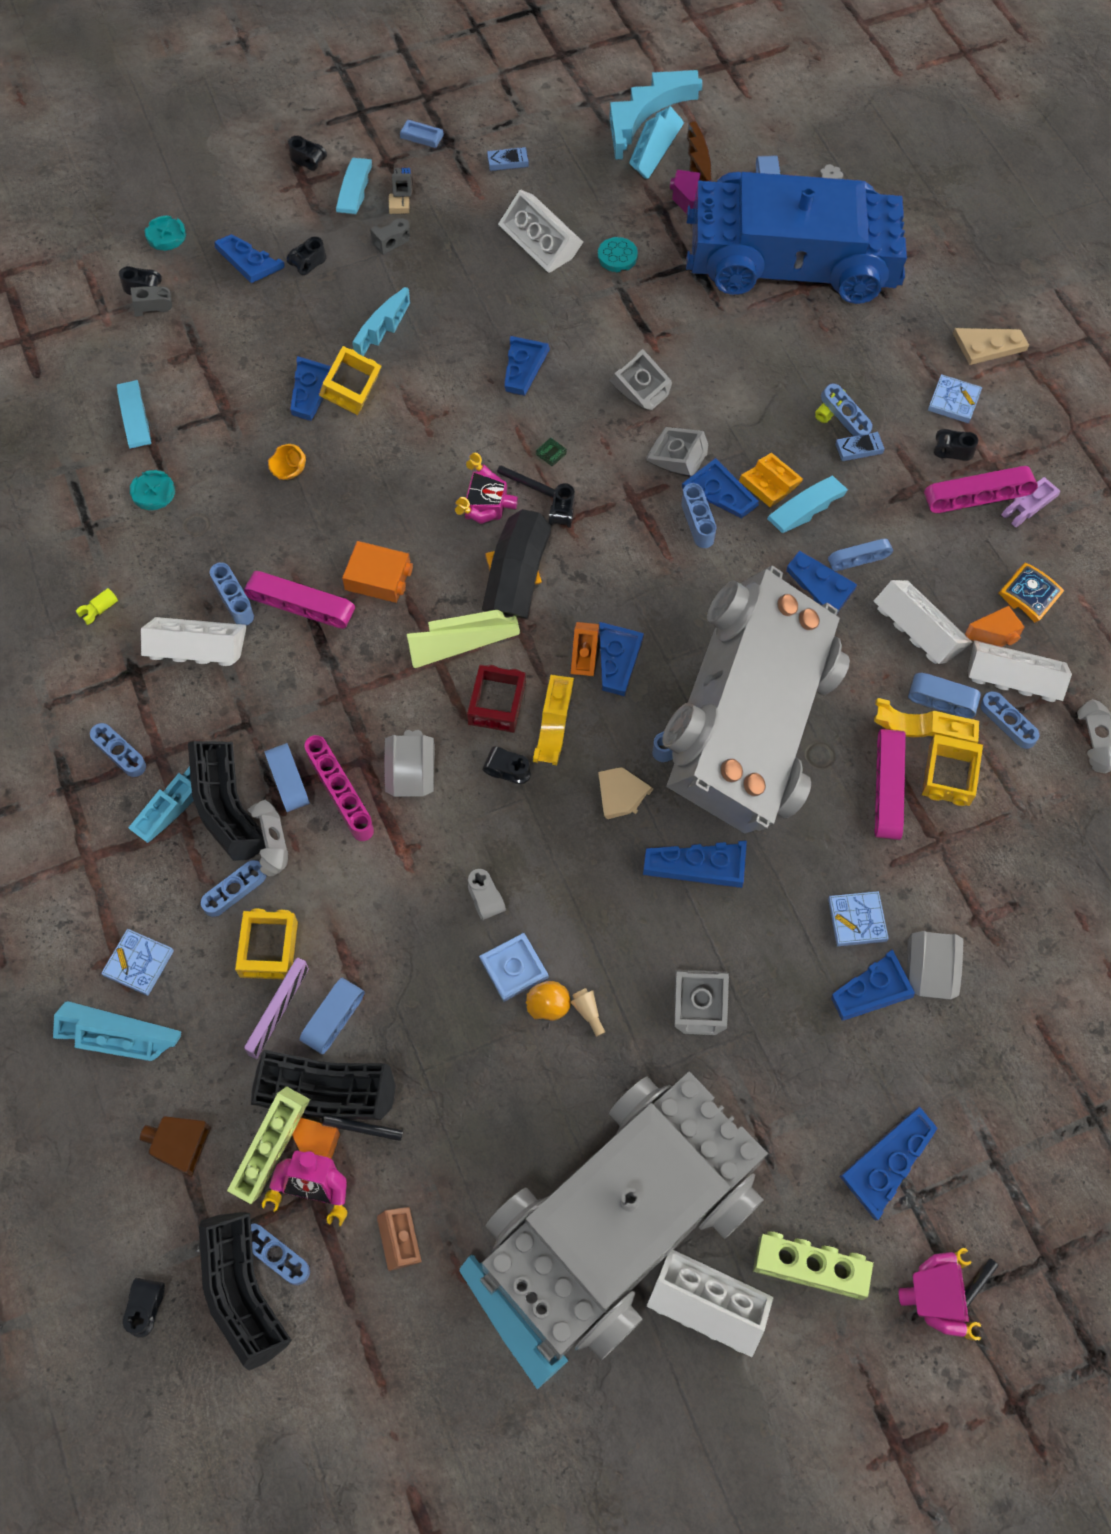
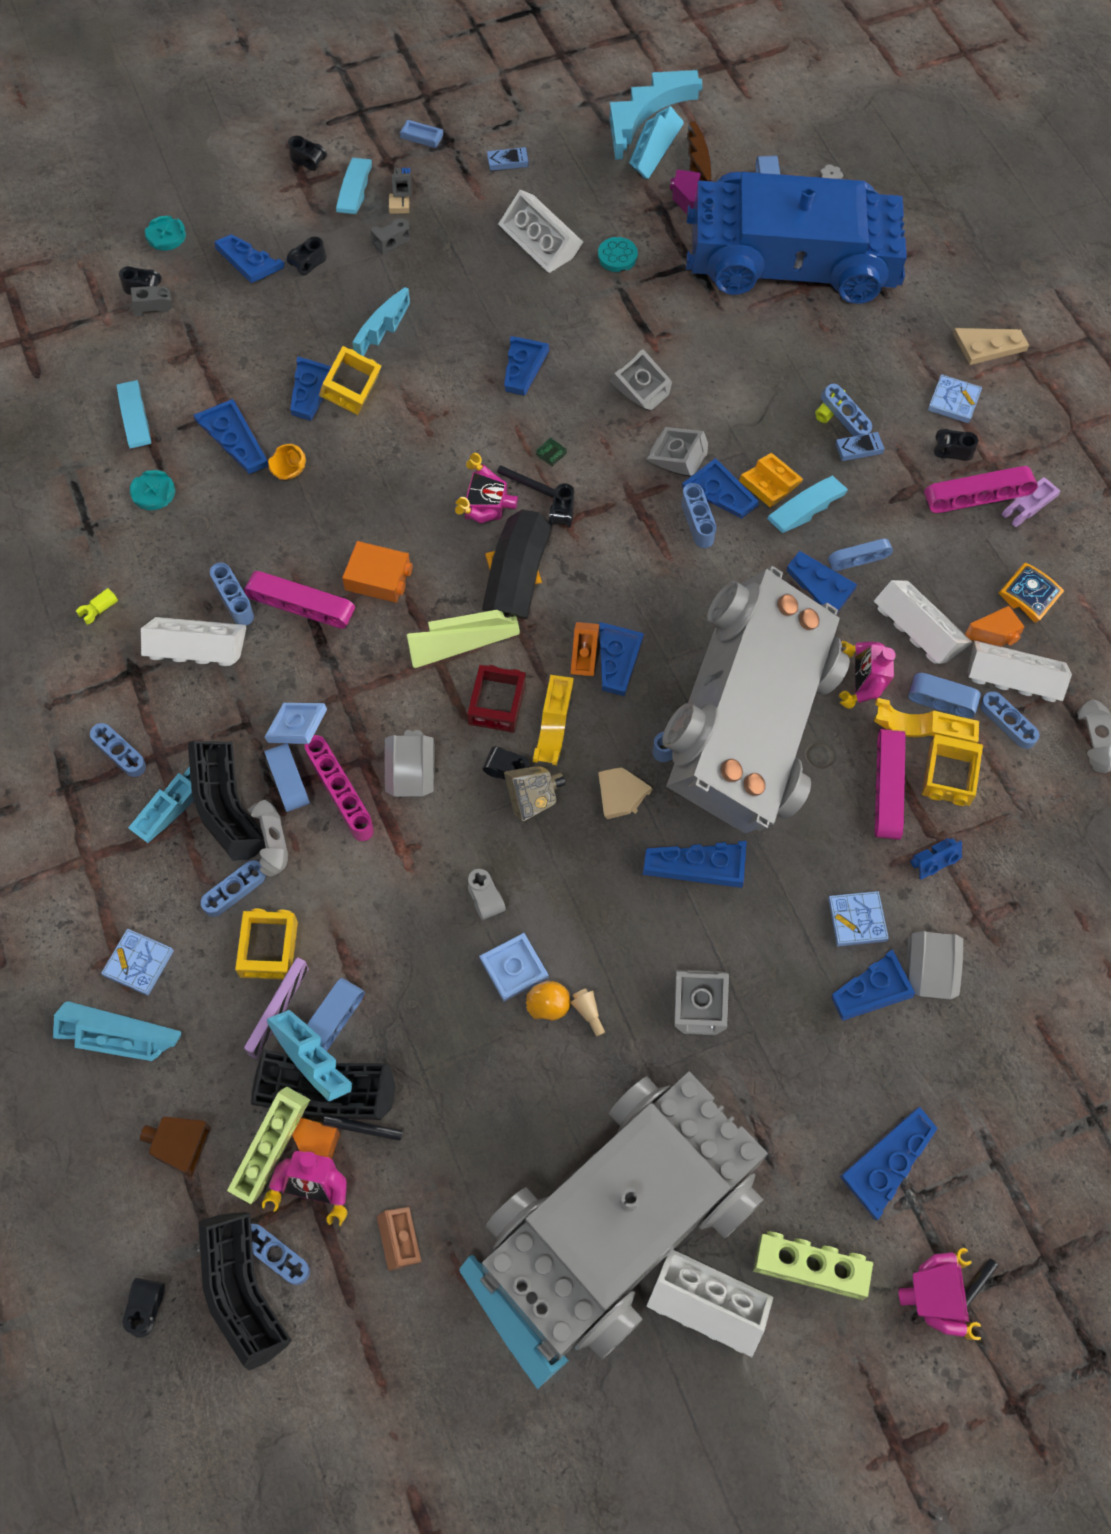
(233, 434): none -> blue wing
(296, 723): none -> light blue tile
(310, 1058): none -> medium azure slope
(532, 790): none -> torso
(872, 671): none -> dark pink torso
(946, 853): none -> blue hinge

